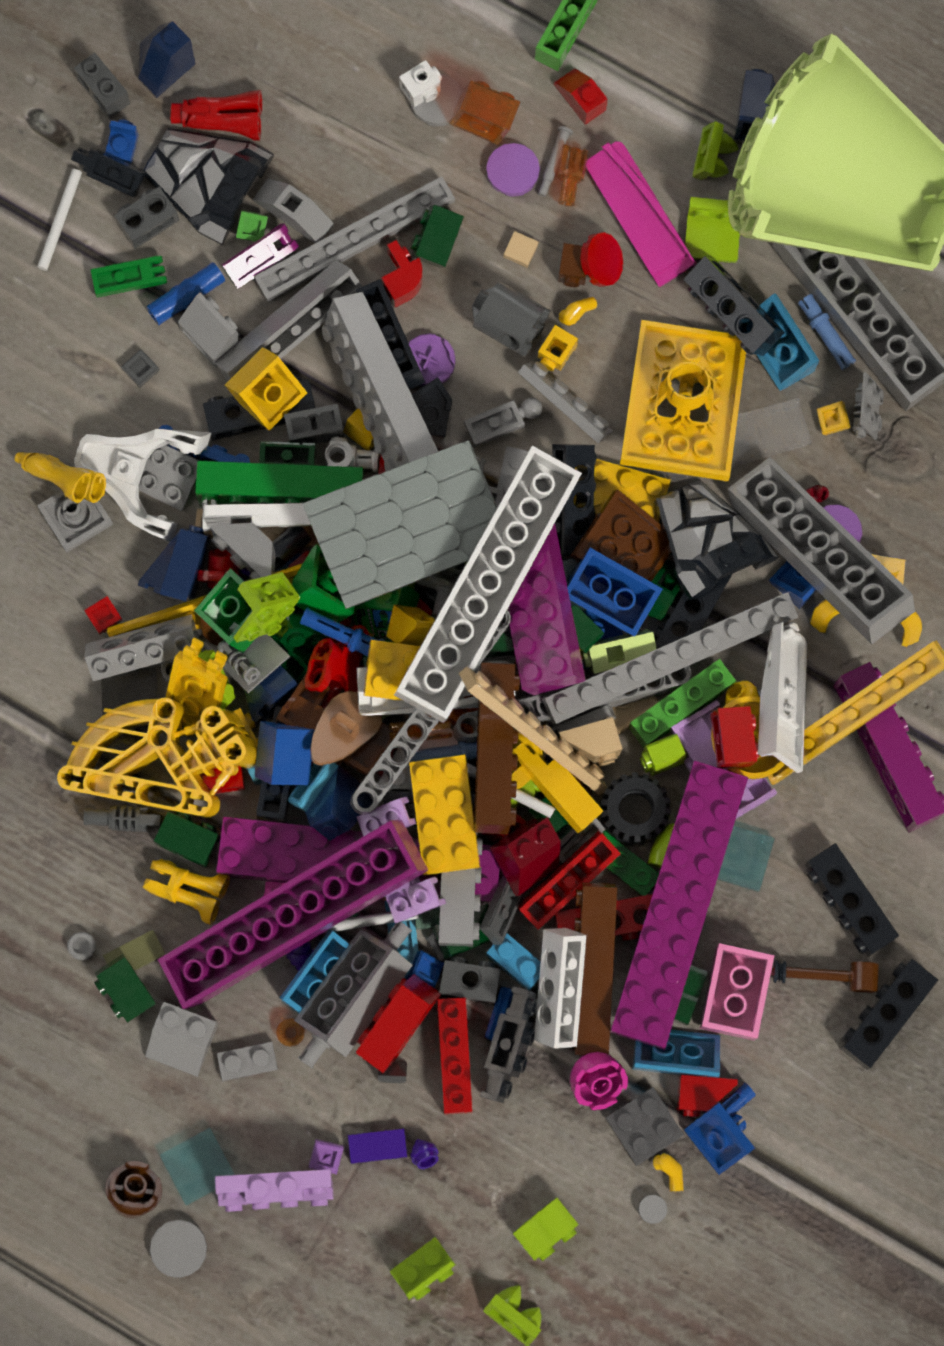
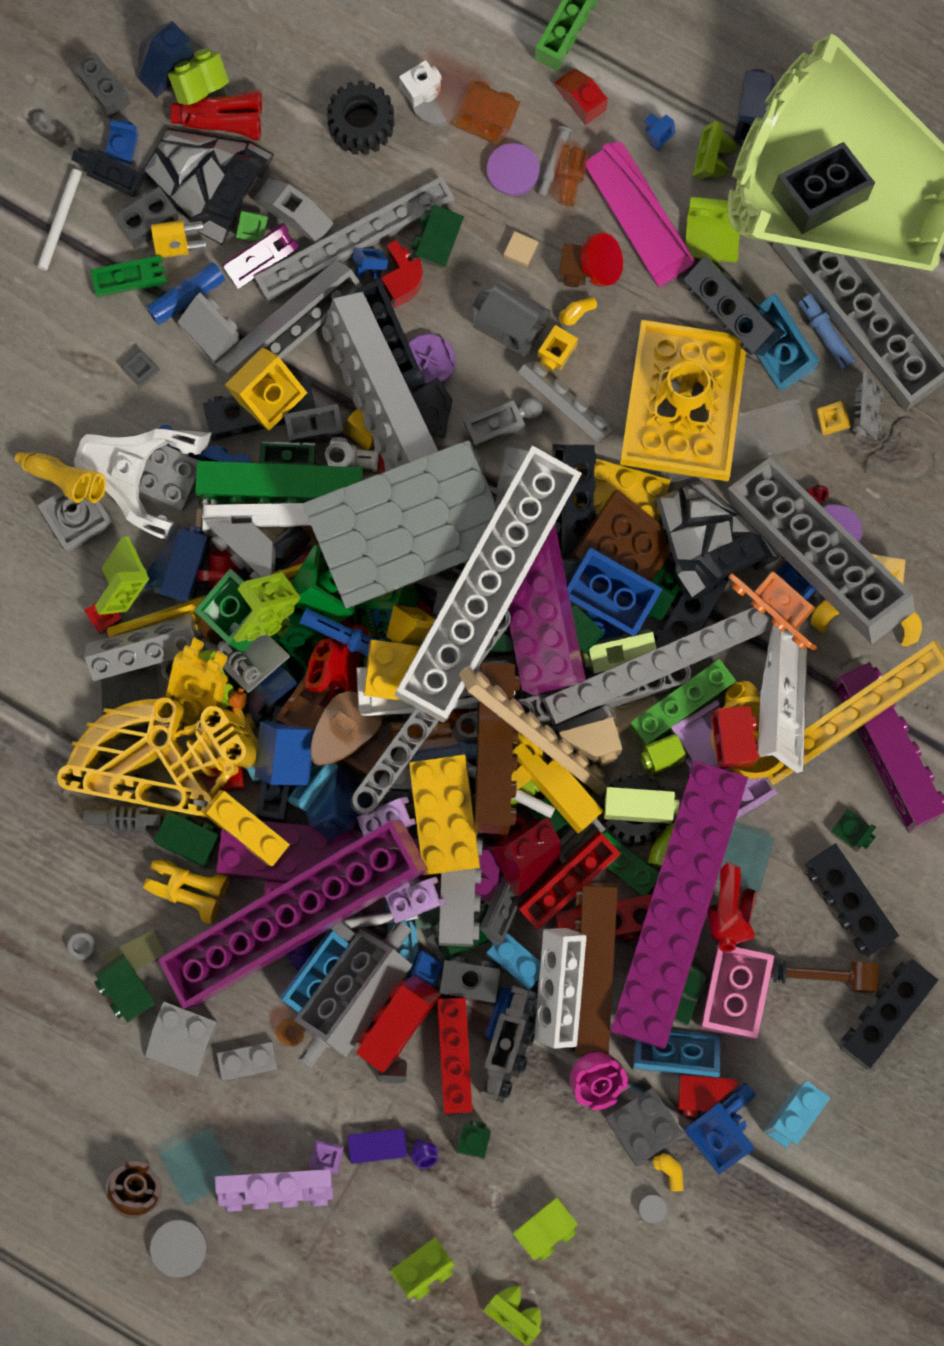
(125, 578): none -> lime bracket
(171, 238): none -> yellow piece
(198, 76): none -> lime brick
(237, 699): none -> orange piece
(246, 828): none -> yellow arch
(343, 931): none -> light grey tile
(355, 98): none -> black tyre
(369, 259): none -> blue tile
(474, 1140): none -> dark green brick
(640, 805): none -> yellowish green brick
(659, 130): none -> blue tile
(732, 920): none -> red piece
(781, 602): none -> orange bracket
(796, 1114): none -> medium azure panel
(823, 187): none -> black brick
(853, 831): none -> dark green bracket

